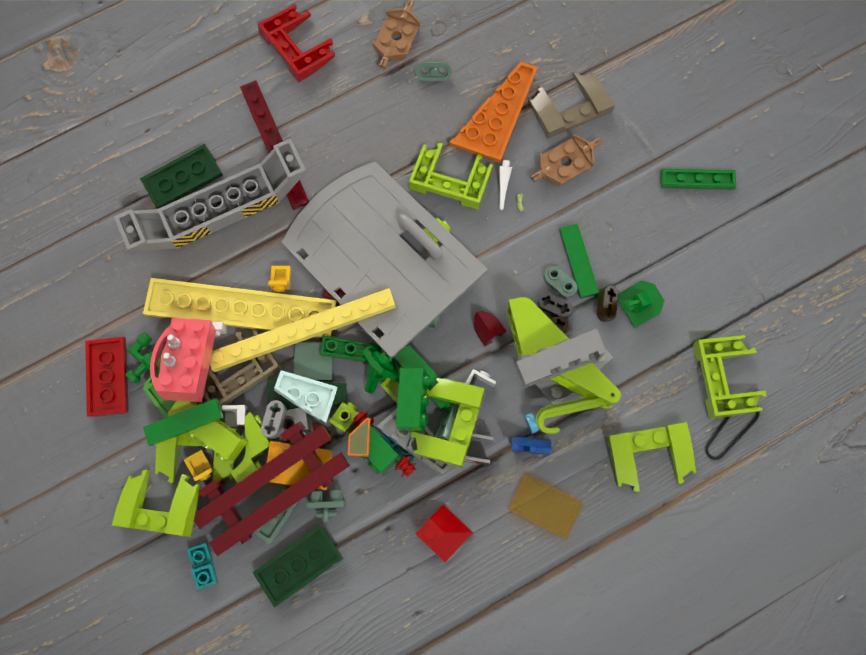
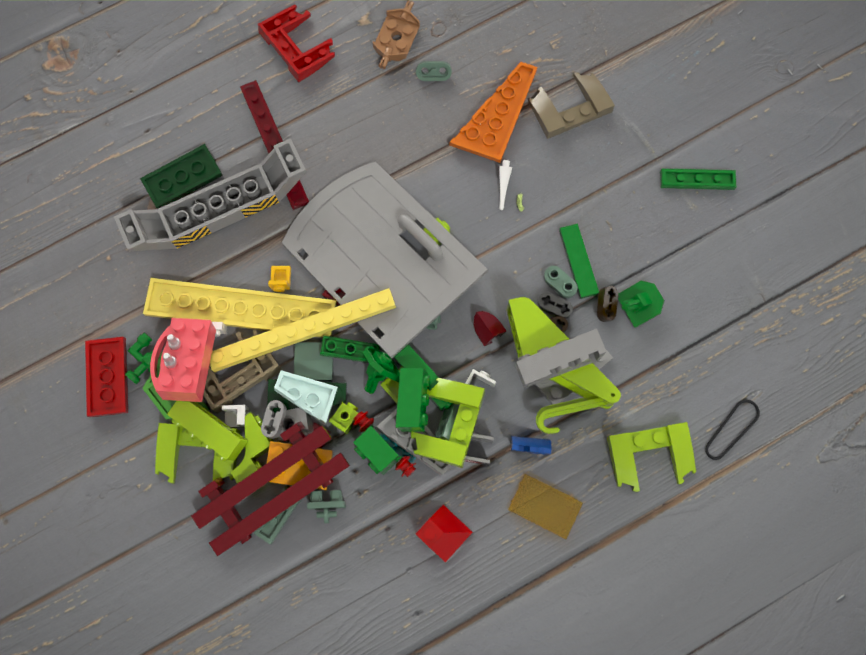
(175, 522): lime wedge -> none
(183, 422): green tile -> none
(199, 466): yellow bracket -> none
(202, 564): teal slope -> none
(297, 565): dark green plate -> none
(359, 440): olive tile -> none
(469, 193): lime wedge -> none
(531, 423): medium azure tile -> none
(575, 150): medium nougat plate -> none
(720, 402): lime wedge -> none

